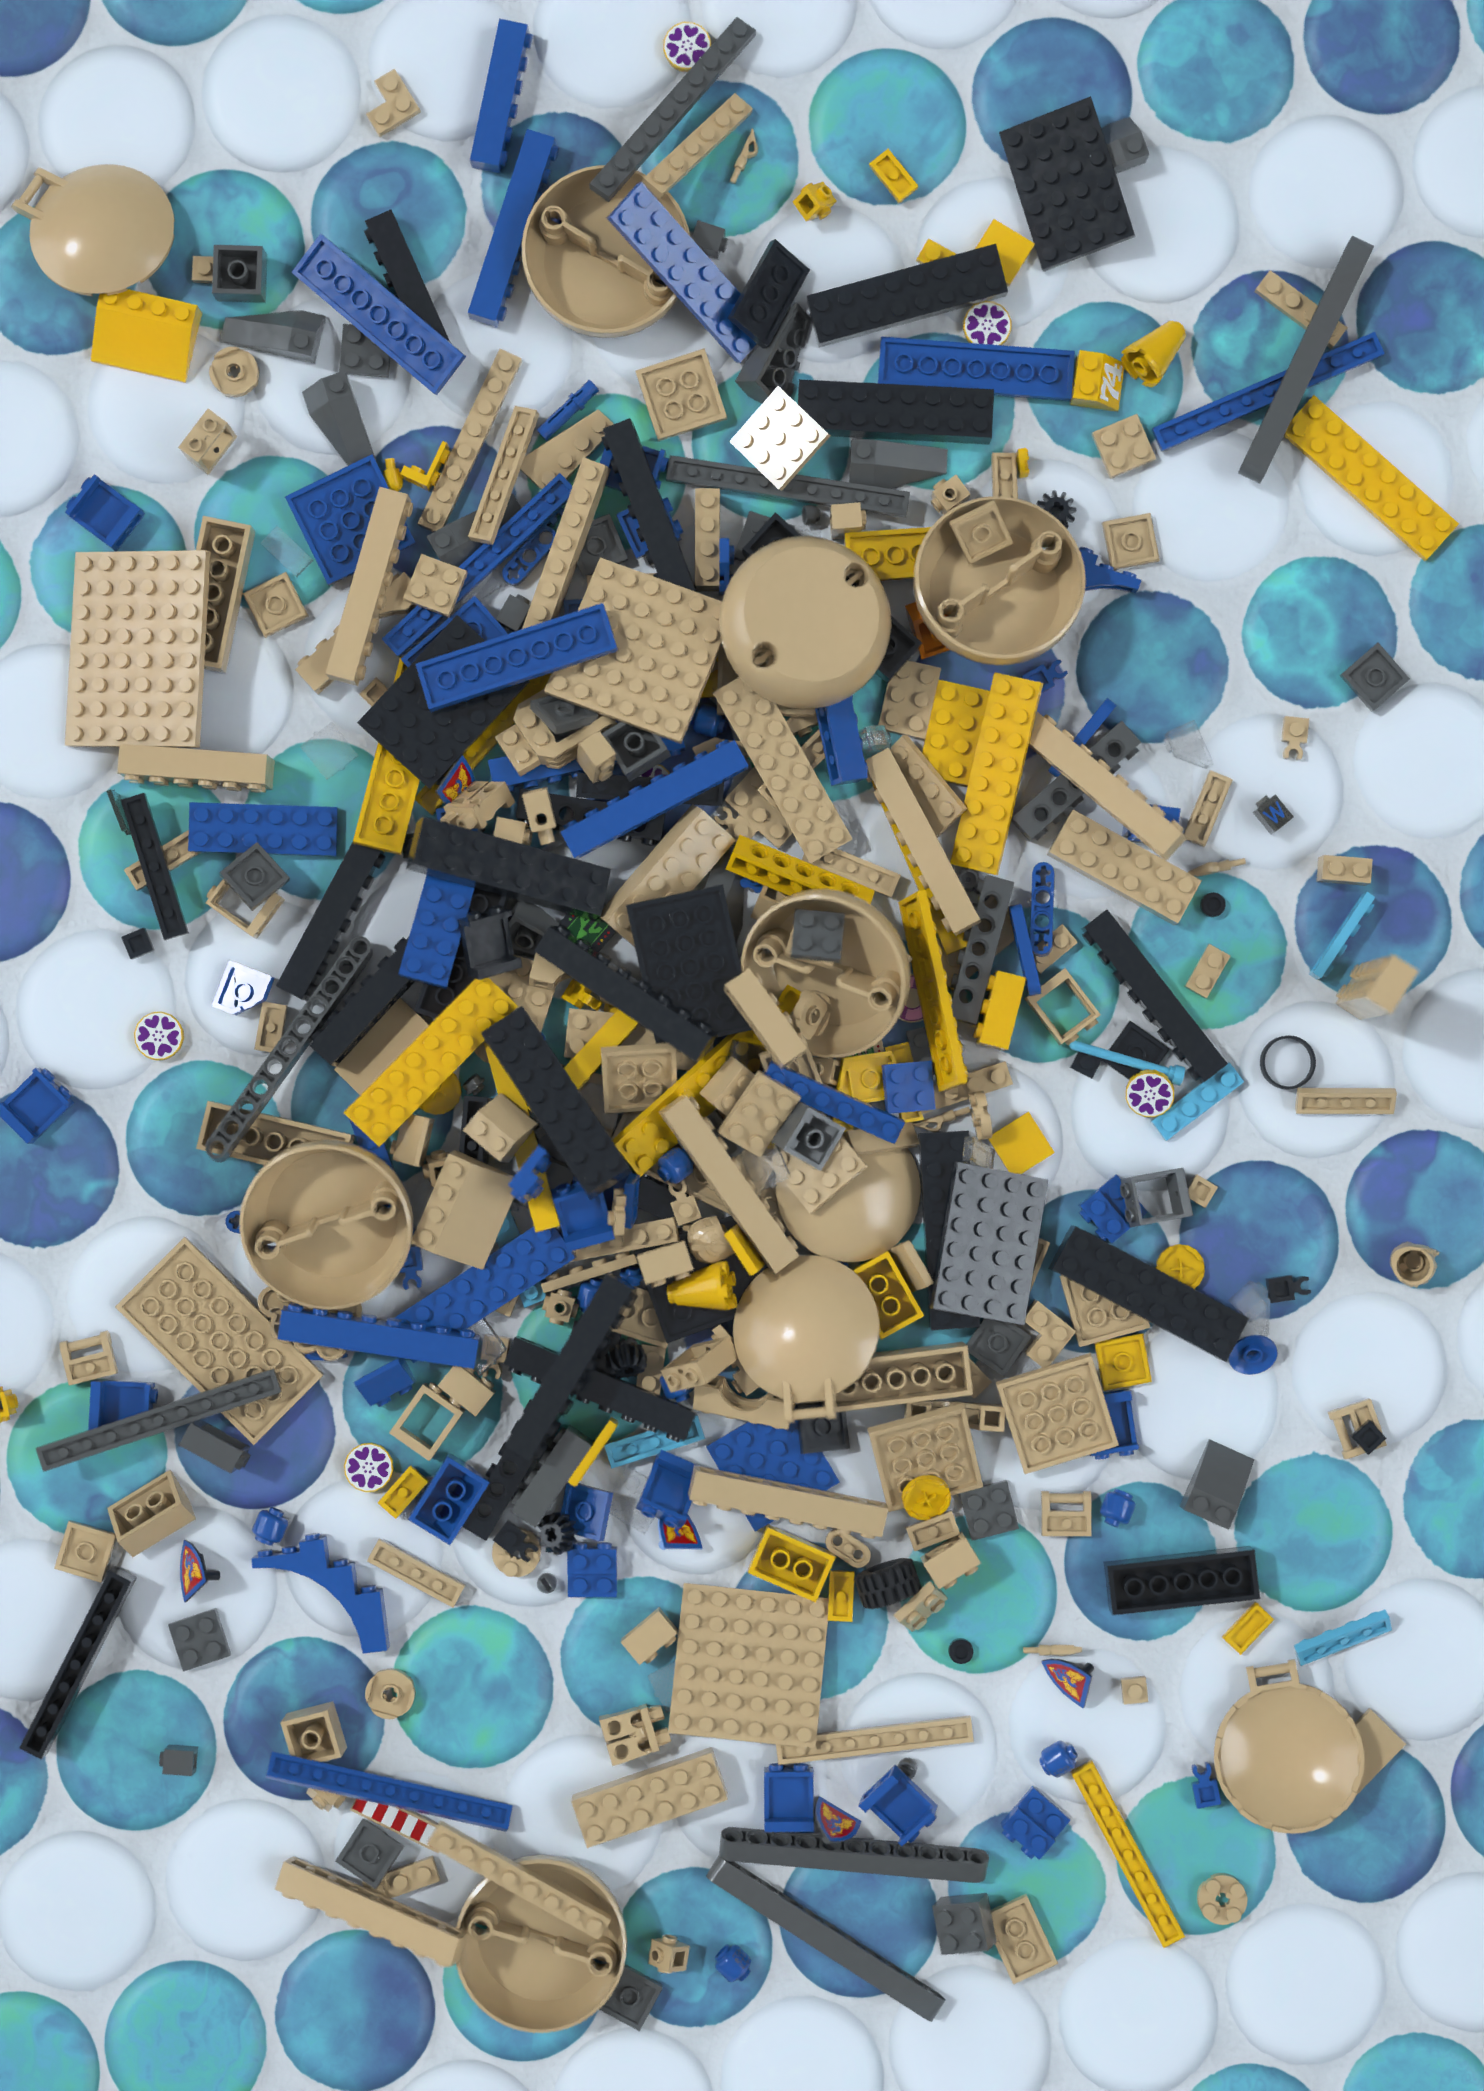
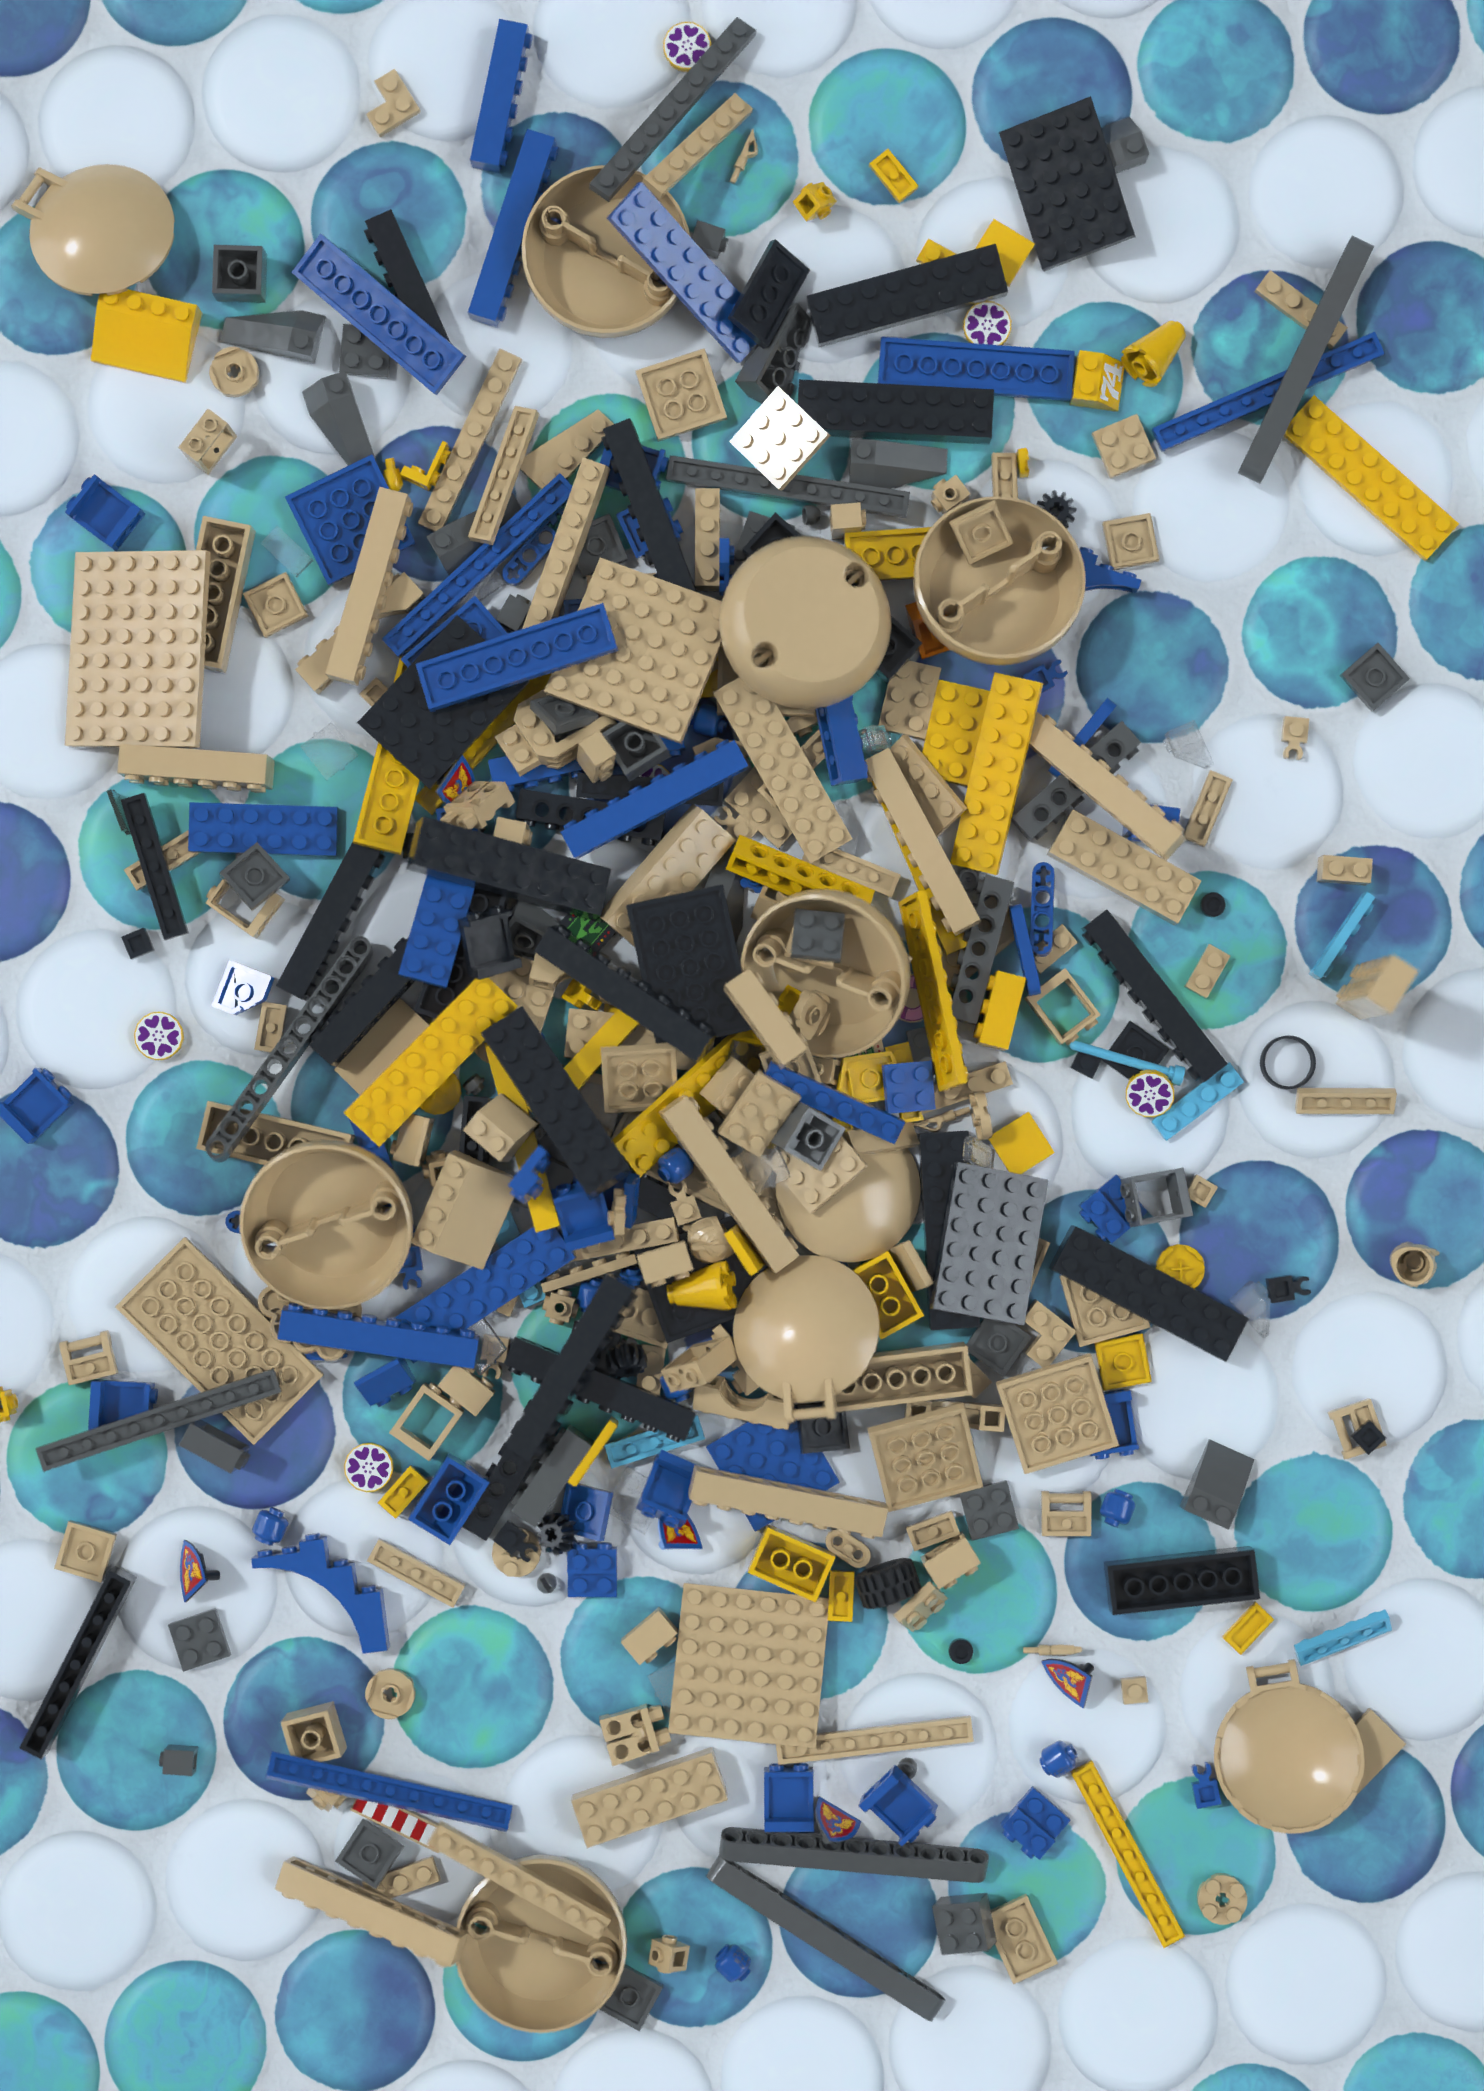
(150, 1514): tan slope -> none
(202, 269): tan plate -> none
(435, 585): tan plate -> none
(539, 802): tan torso -> none
(568, 409): blue pin -> none
(926, 1497): yellow tile -> none
(1214, 867): tan hand -> none
(1253, 1354): blue dish -> none
(1272, 813): clear smoke brick -> none

